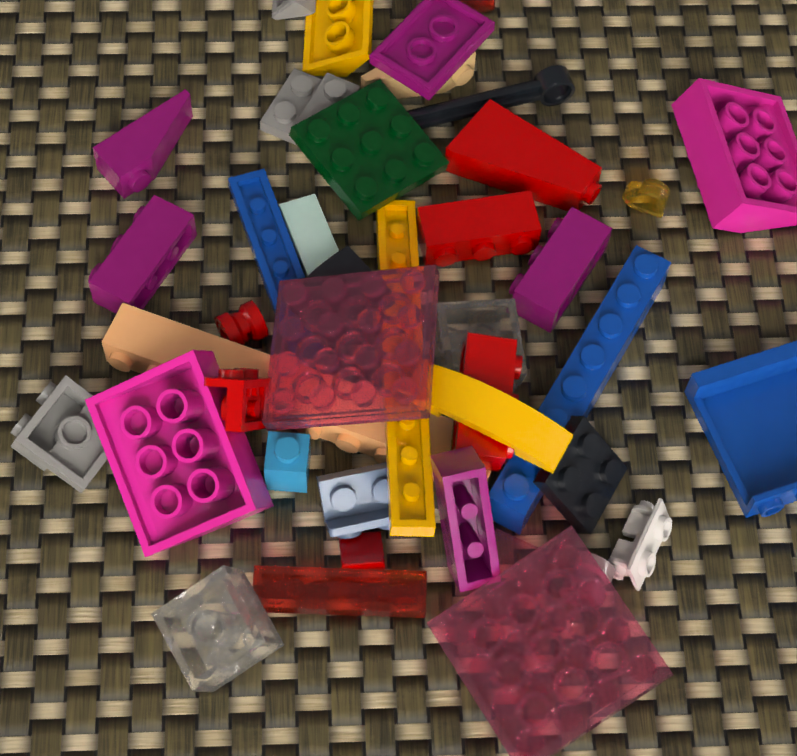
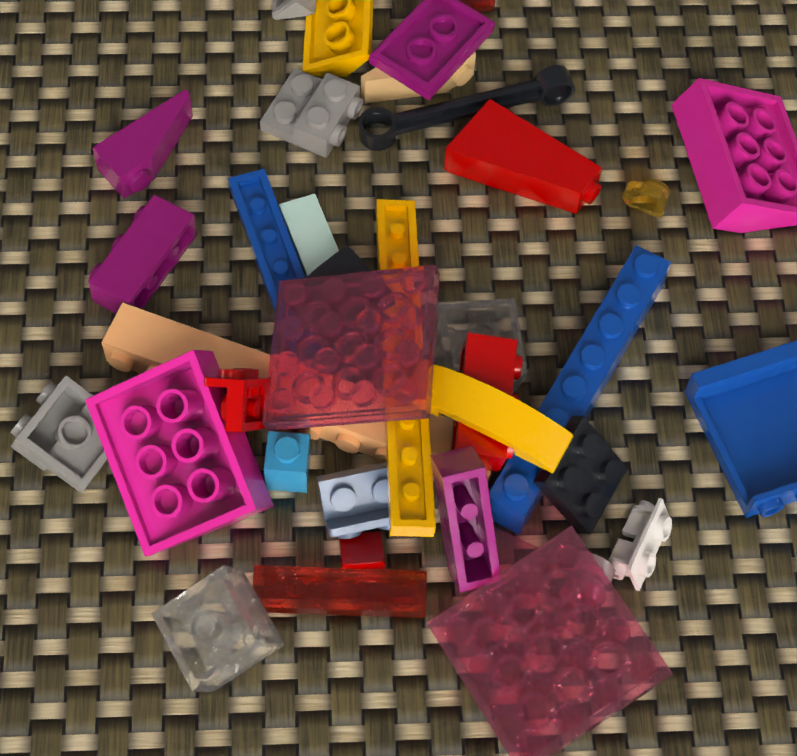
(243, 325): red wheel -> none
(368, 149): dark green plate -> none
(478, 228): red brick -> none
(559, 268): magenta brick -> none

